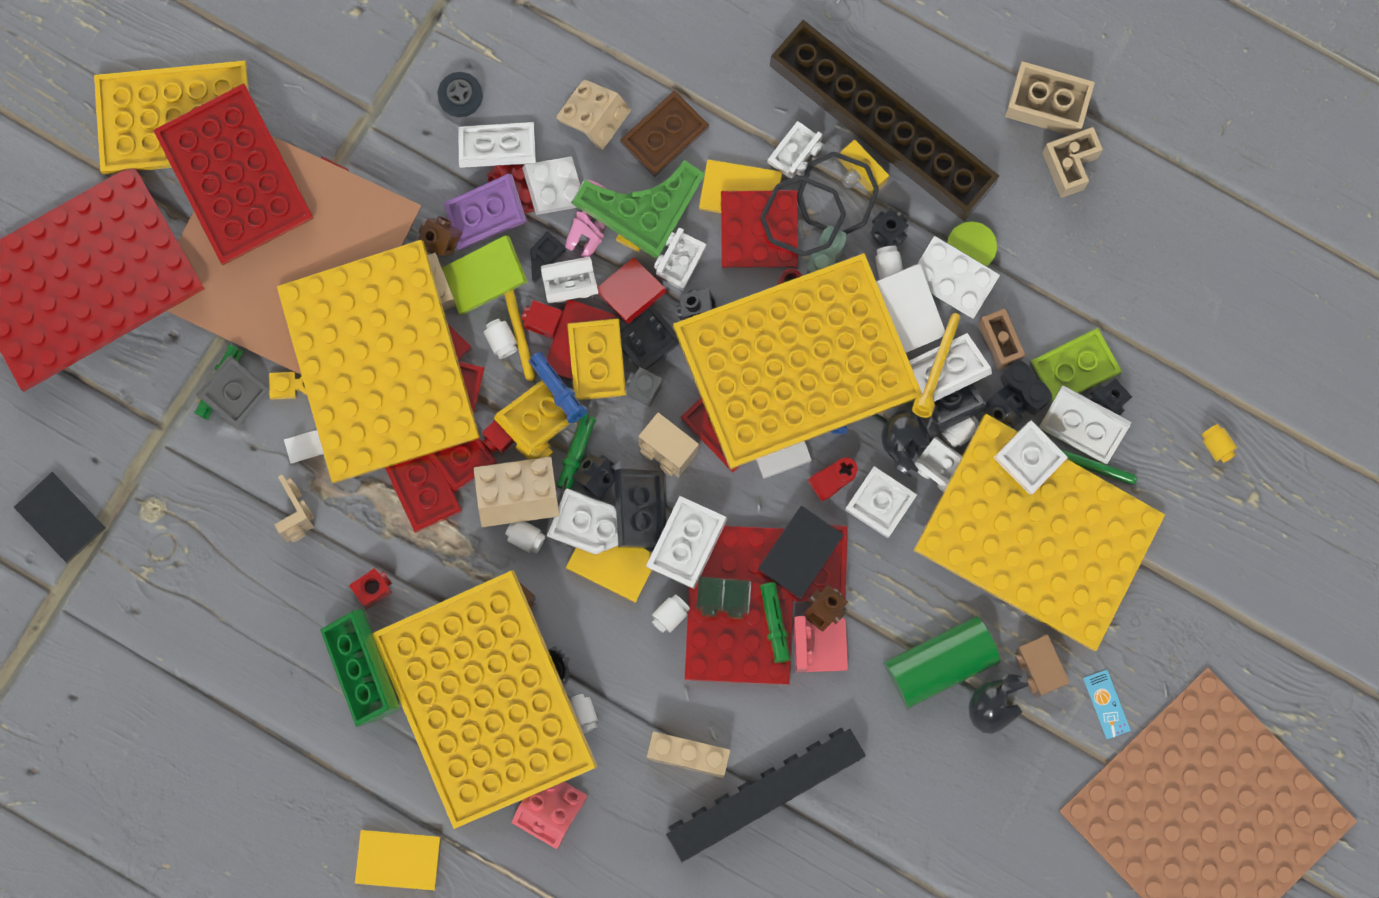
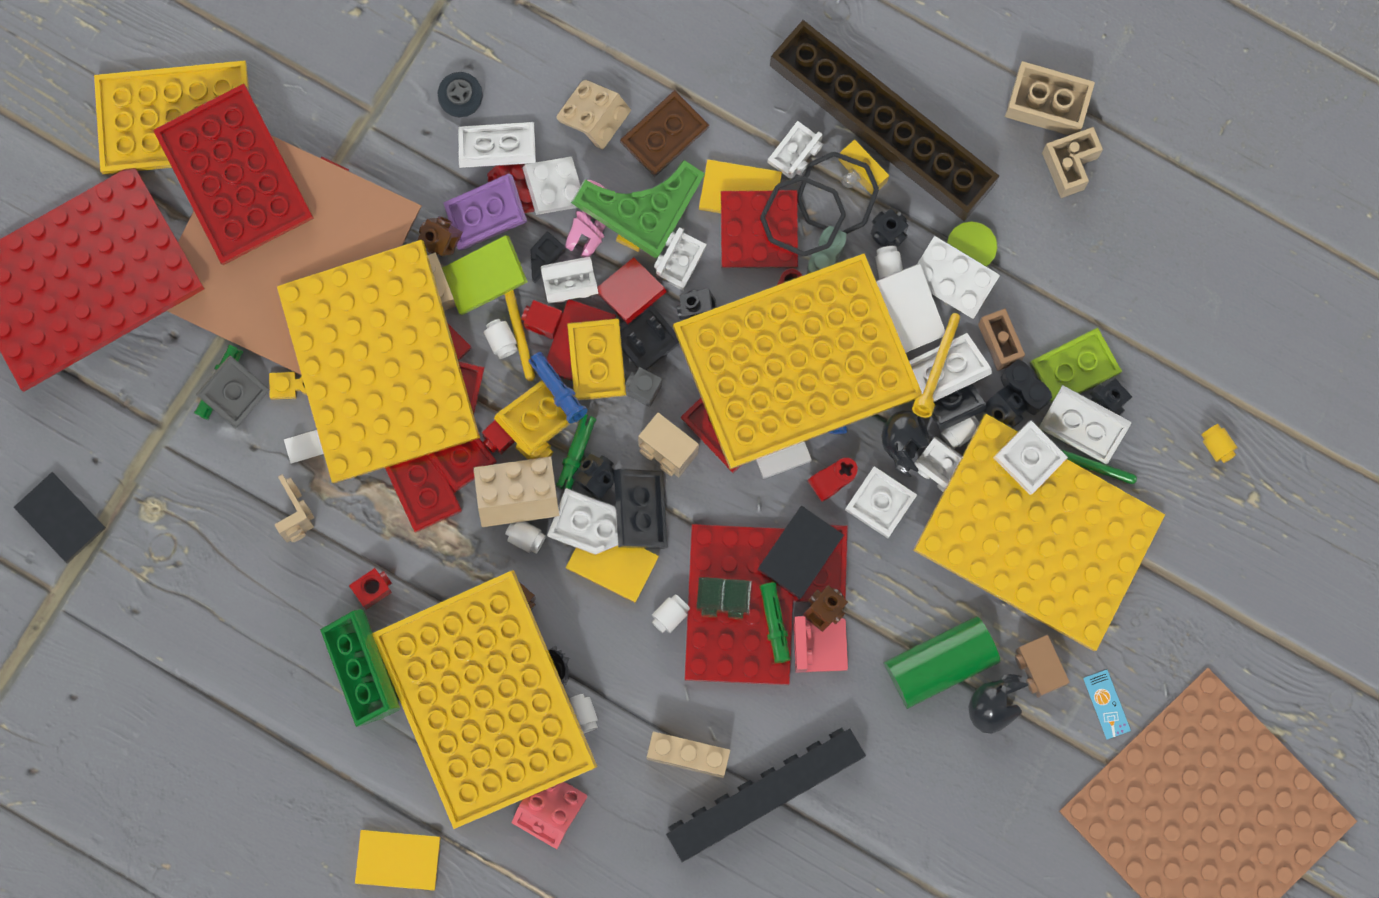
(686, 542): white plate -> none

